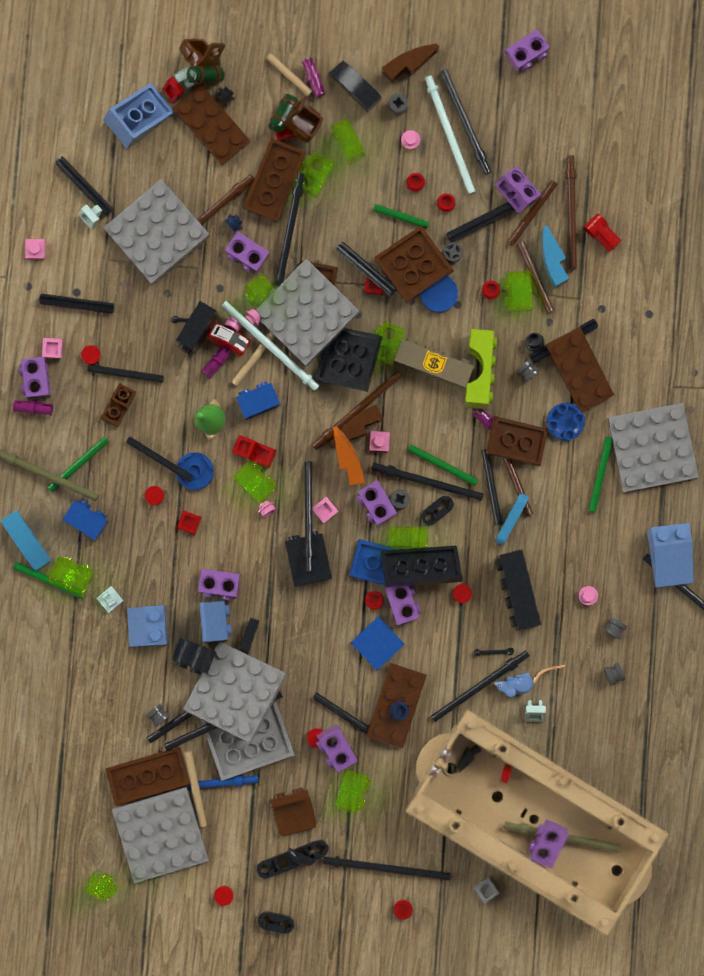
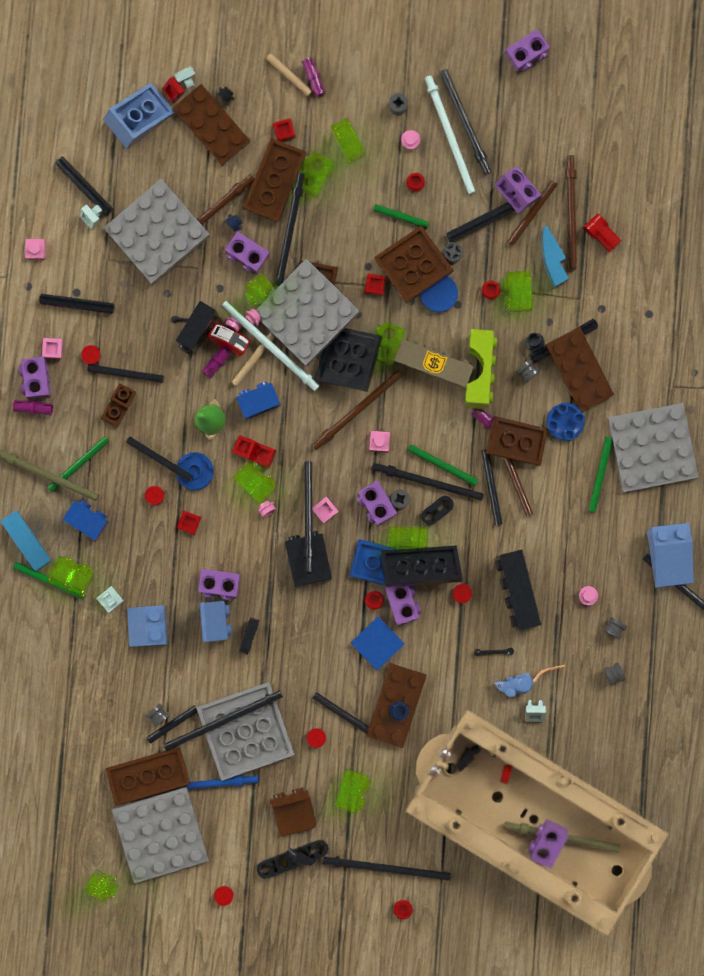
(194, 656): black brick -> none
(195, 788): tan bar -> none
(202, 61): reddish brown piece -> none
(235, 692): light grey plate -> none
(274, 926): black beam -> none
(296, 118): reddish brown piece -> none
(340, 746): medium lavender brick -> none
(348, 458): orange slope -> none
(355, 85): black slope -> none
(356, 426): reddish brown slope -> none
(366, 268): black axle -> none
(409, 61): reddish brown slope -> none
(446, 203): red plate -> none
(486, 890): light grey tile -> none
(511, 519): dark azure beam -> none
(511, 664): black bar -> none
(535, 277): reddish brown bar -> none

